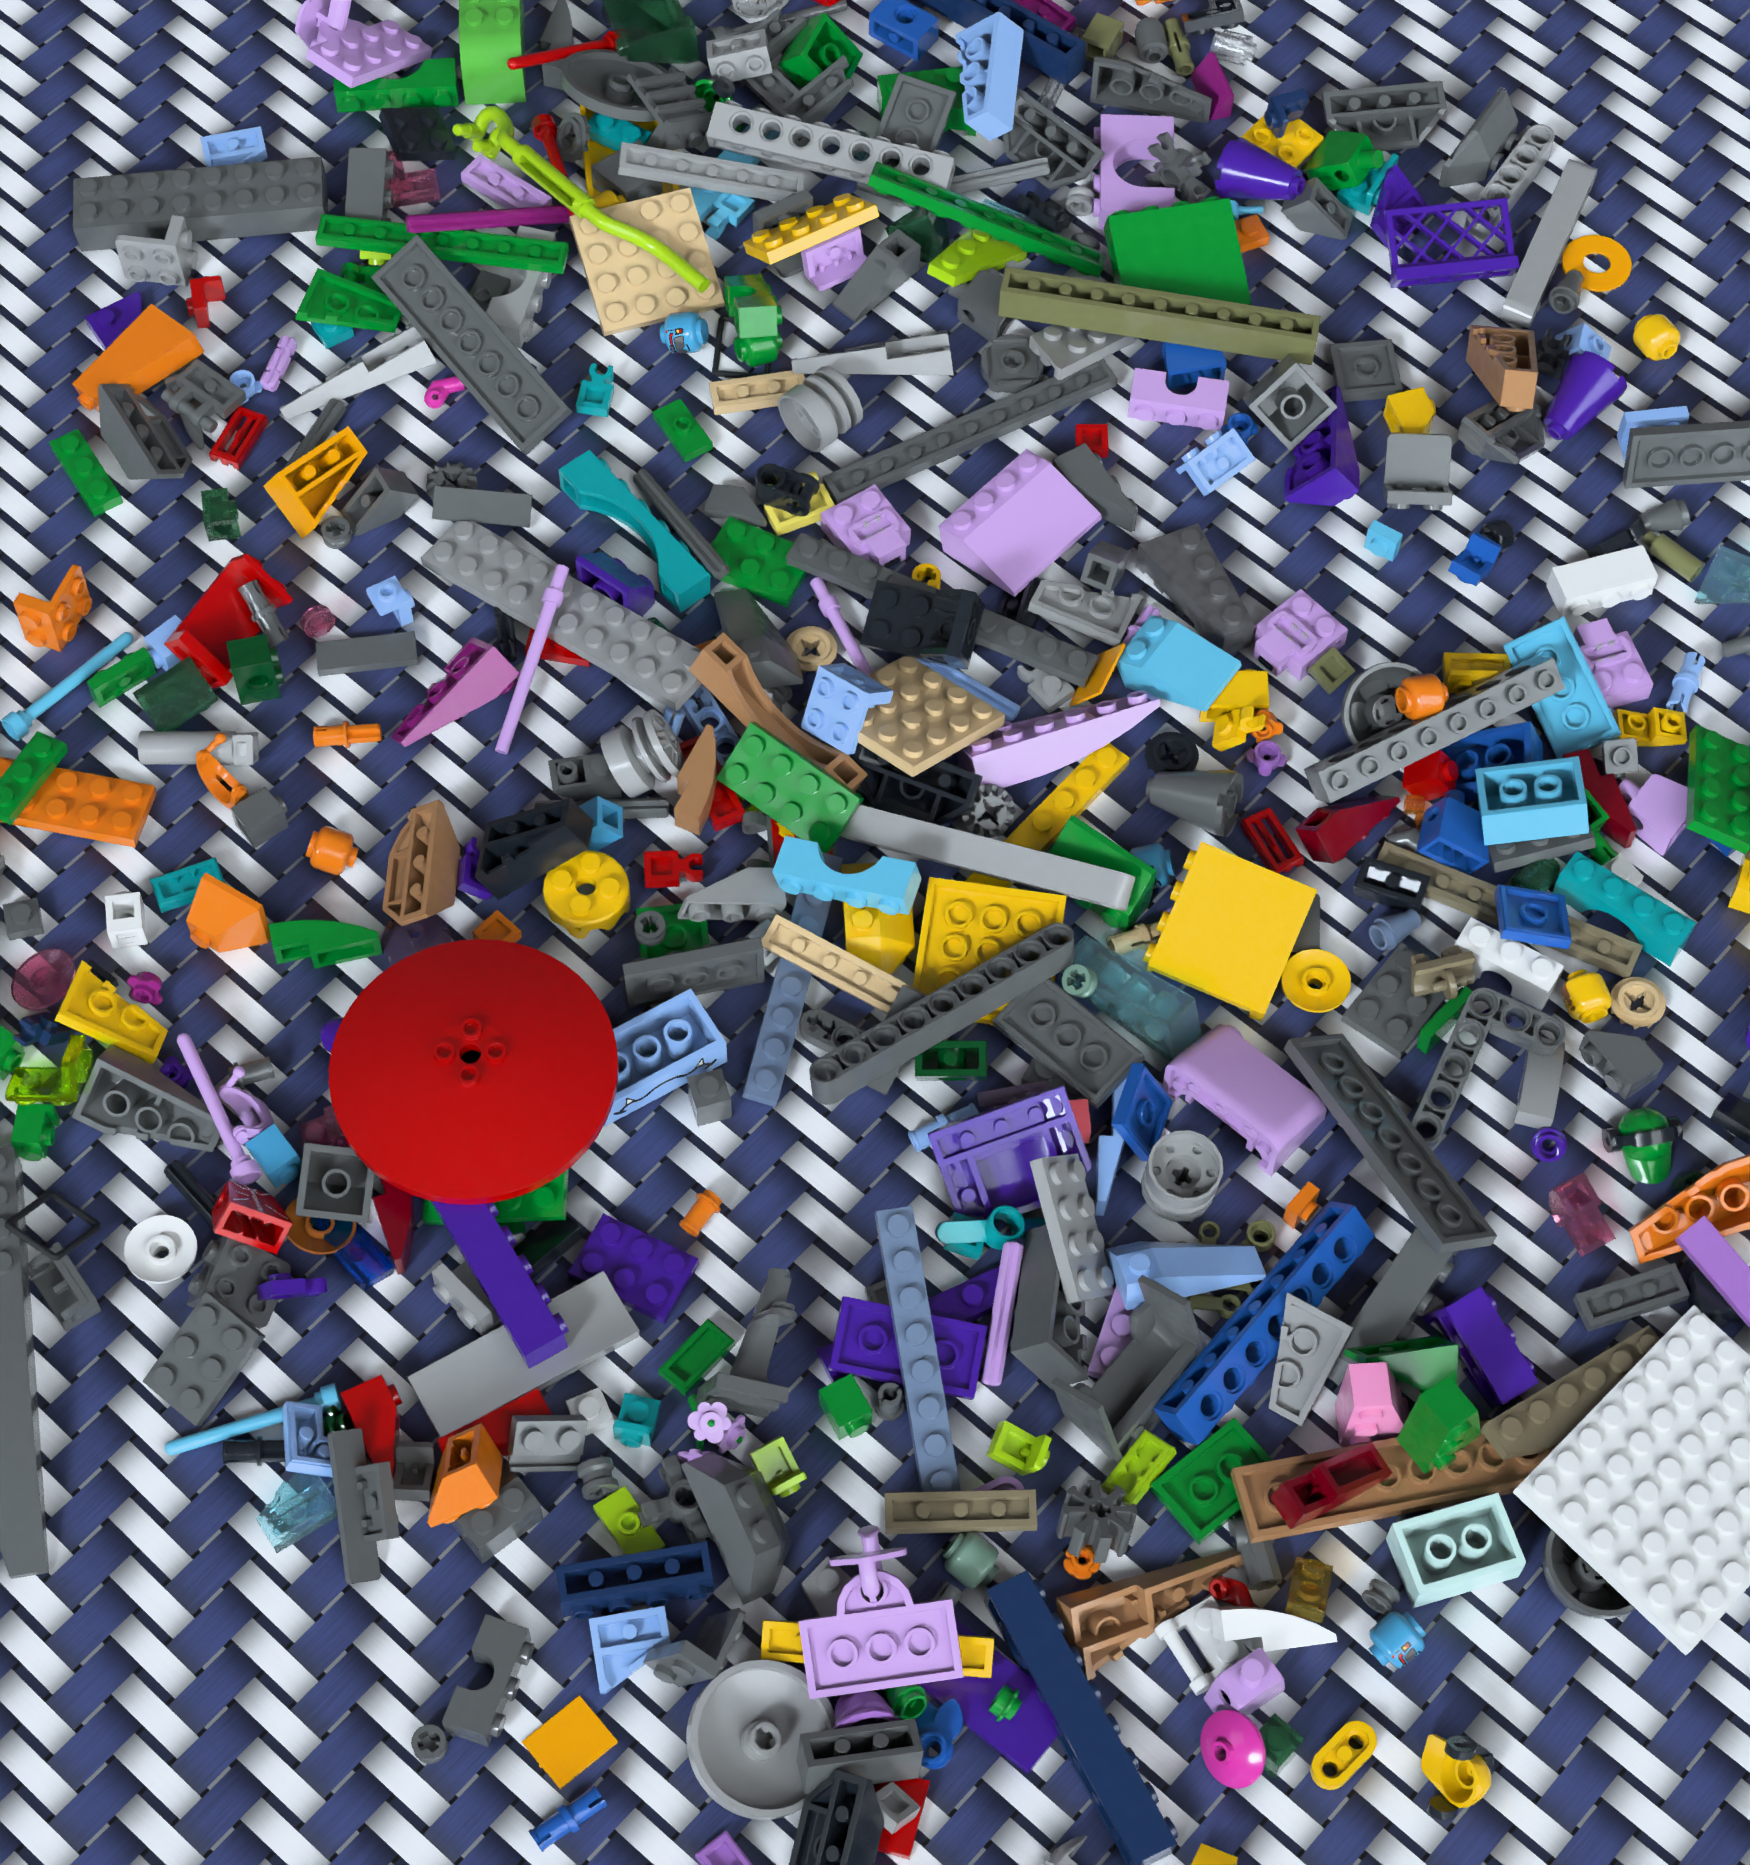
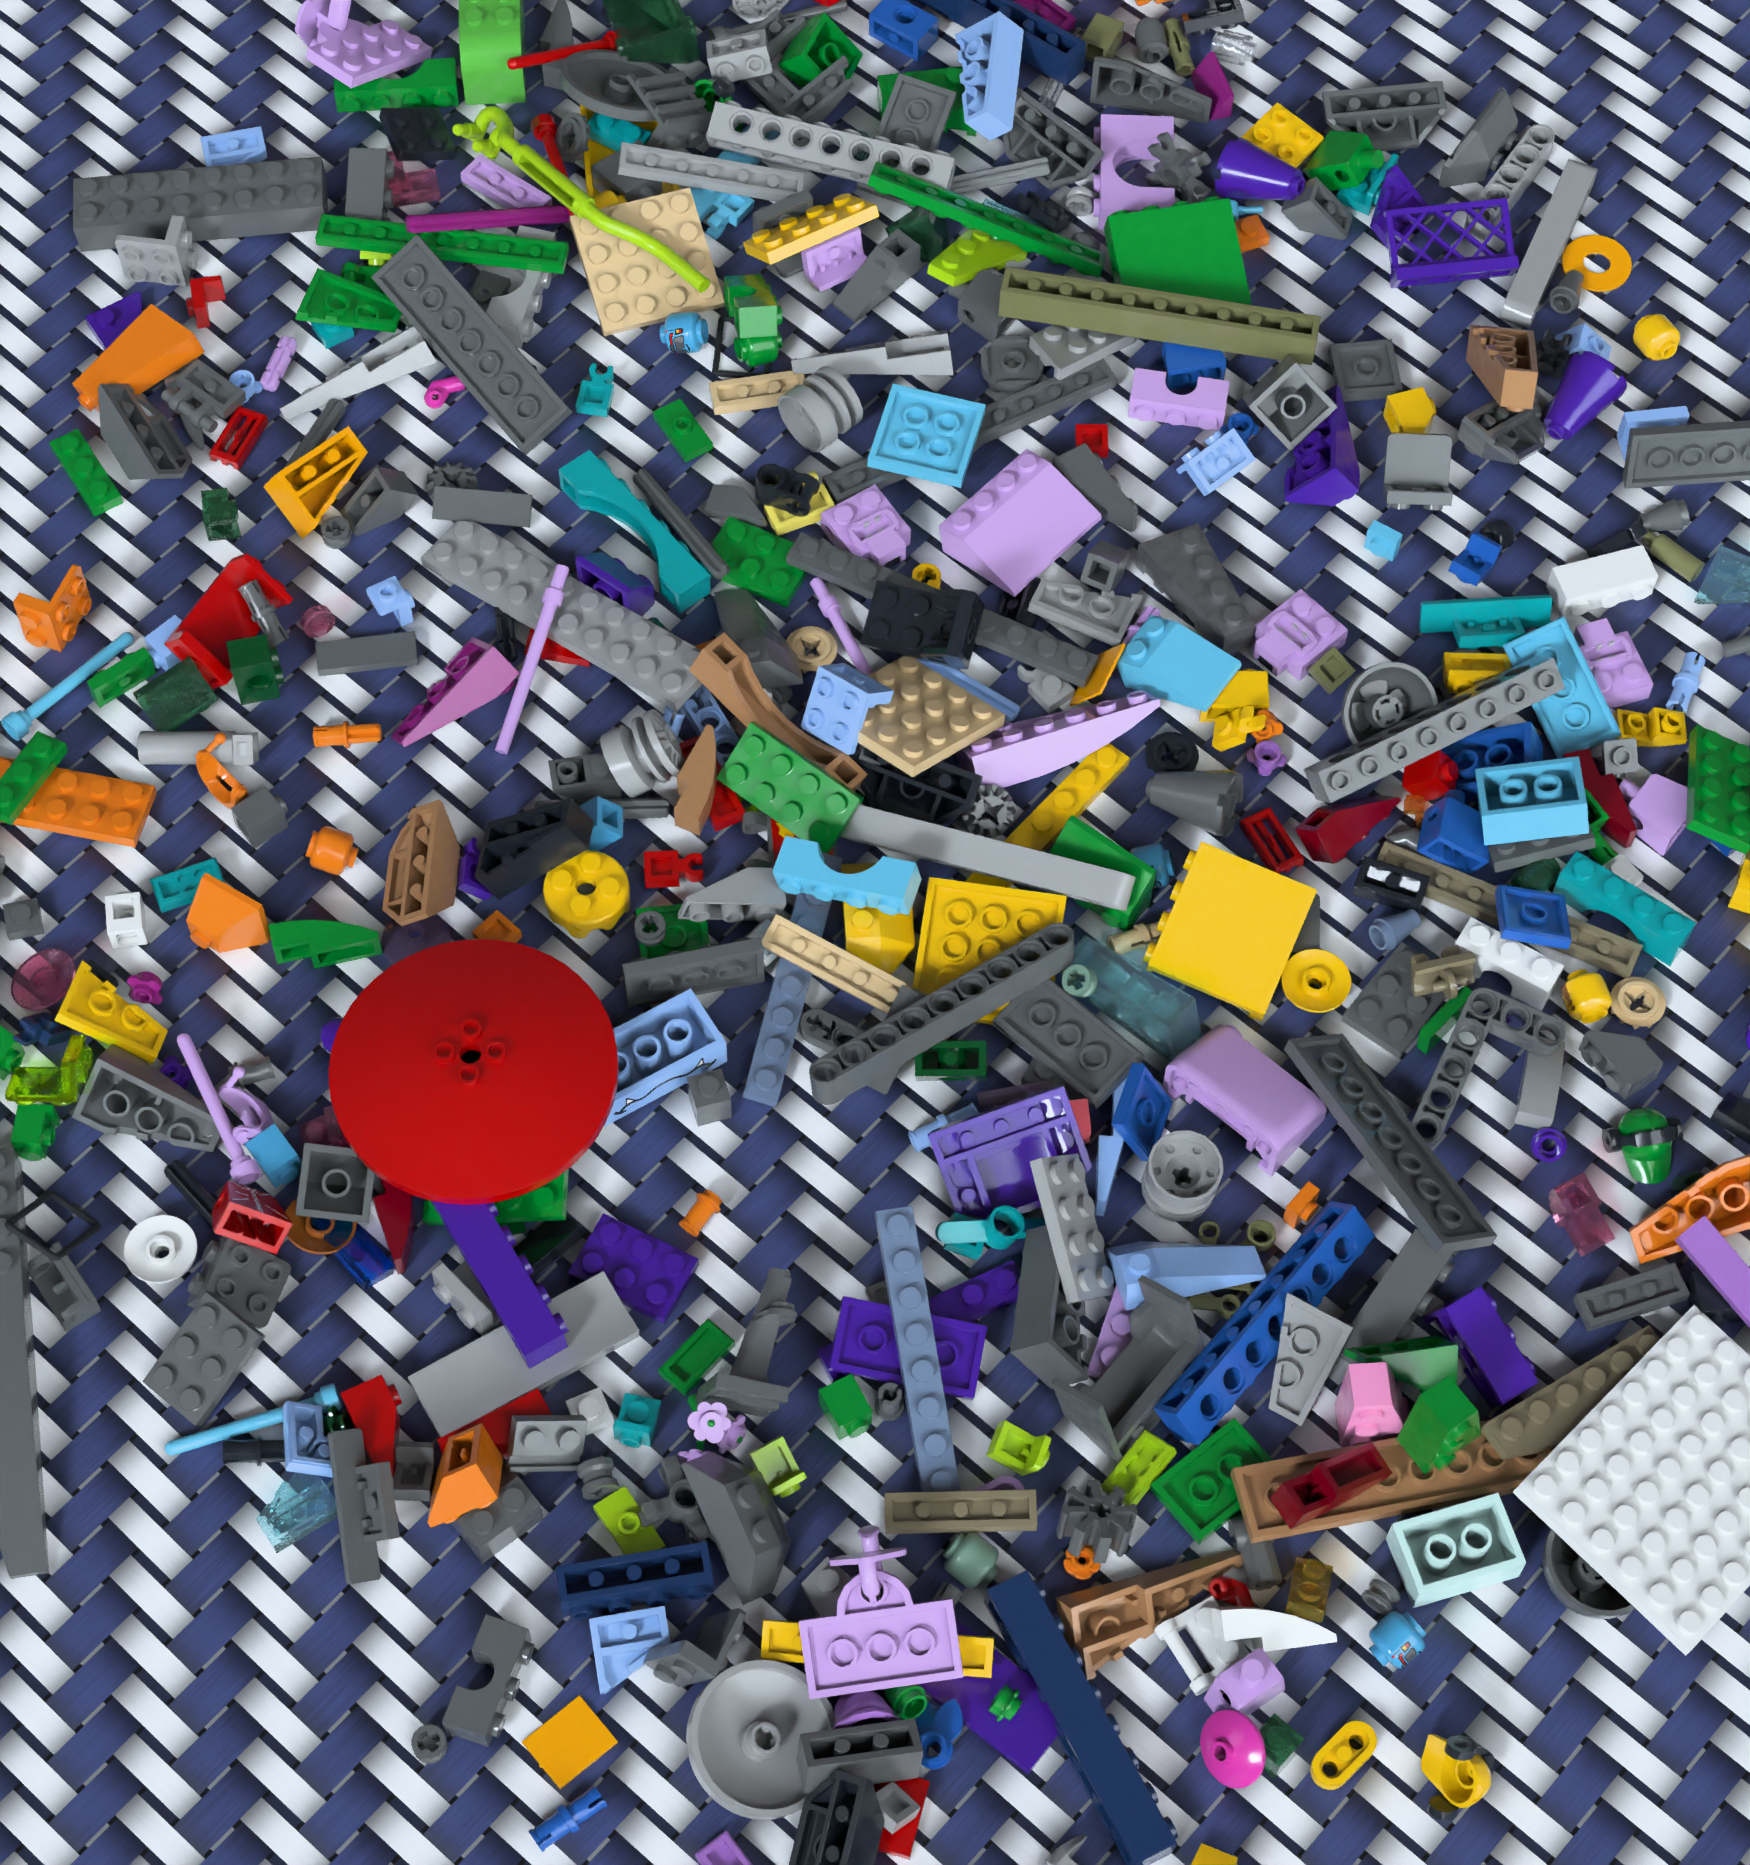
(284, 1287): dark purple plate -> none
(926, 435): none -> medium azure plate
(1002, 1314): lavender axle -> none
(1285, 109): dark blue bracket -> none
(1421, 696): orange head -> none
(1485, 620): none -> teal bracket

